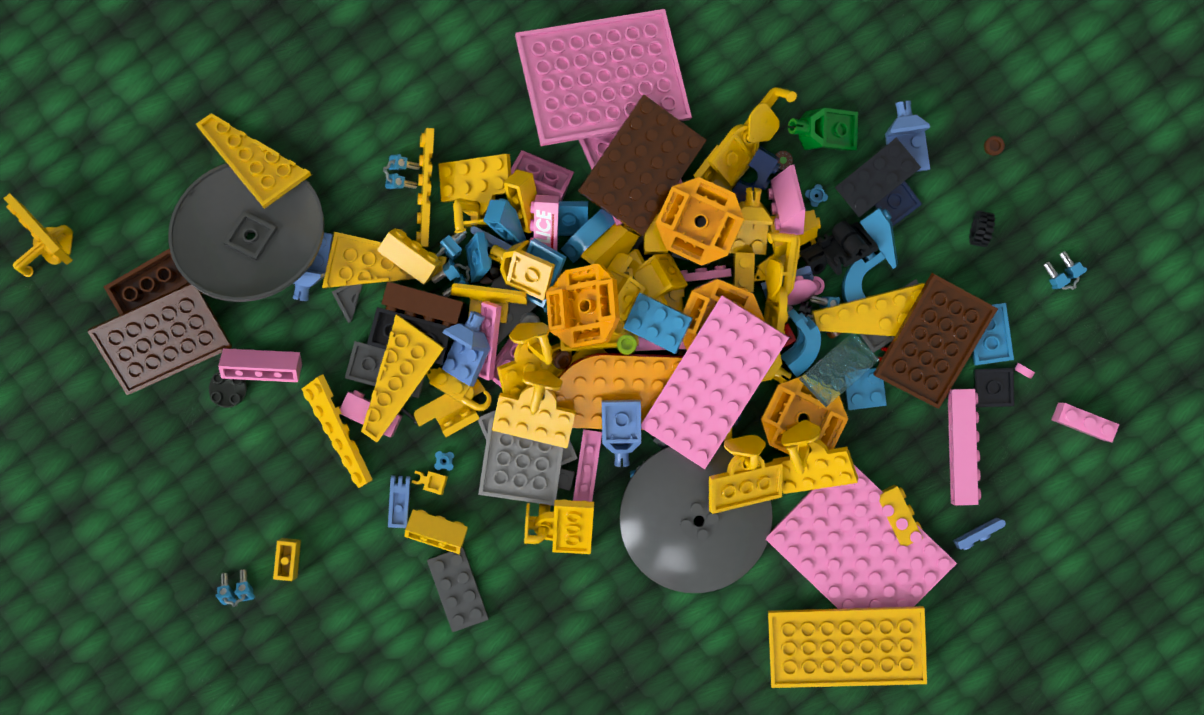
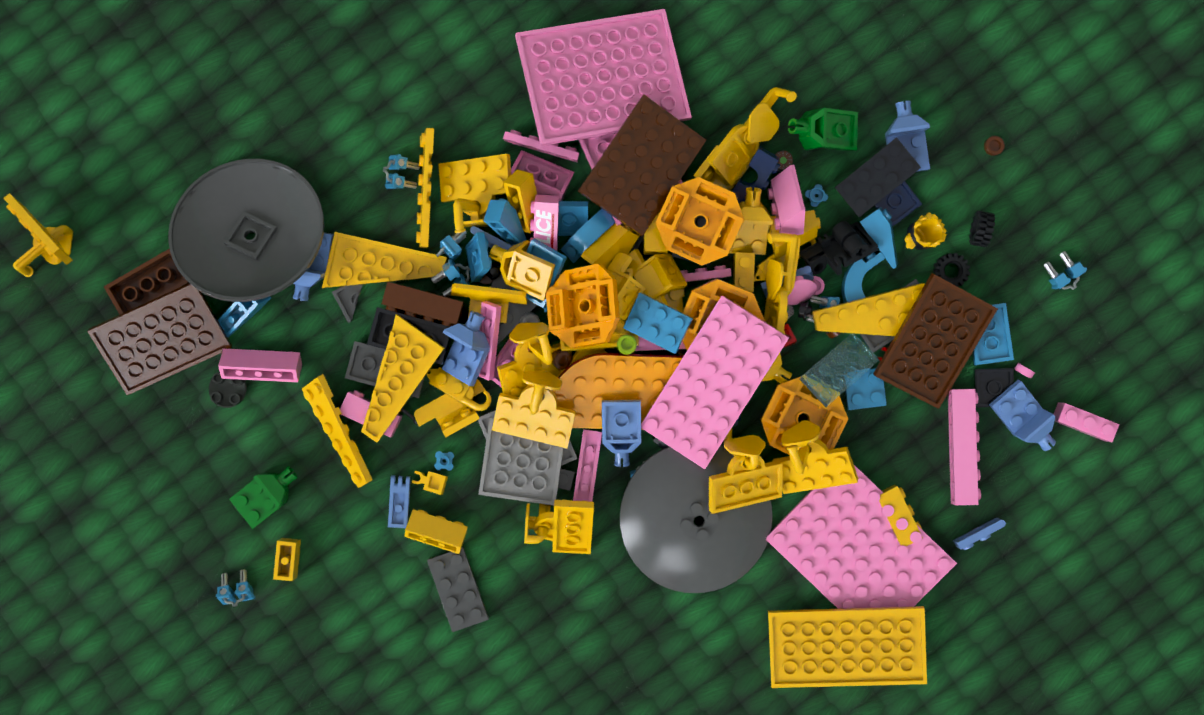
(239, 314): none -> dark azure slope
(255, 164): yellow wing -> none
(263, 496): none -> green plate
(409, 255): yellow brick -> none
(533, 143): none -> bright pink plate
(806, 347): dark azure arch -> none
(925, 232): none -> yellow hair
(959, 261): none -> black tyre
(1024, 416): none -> medium blue plate

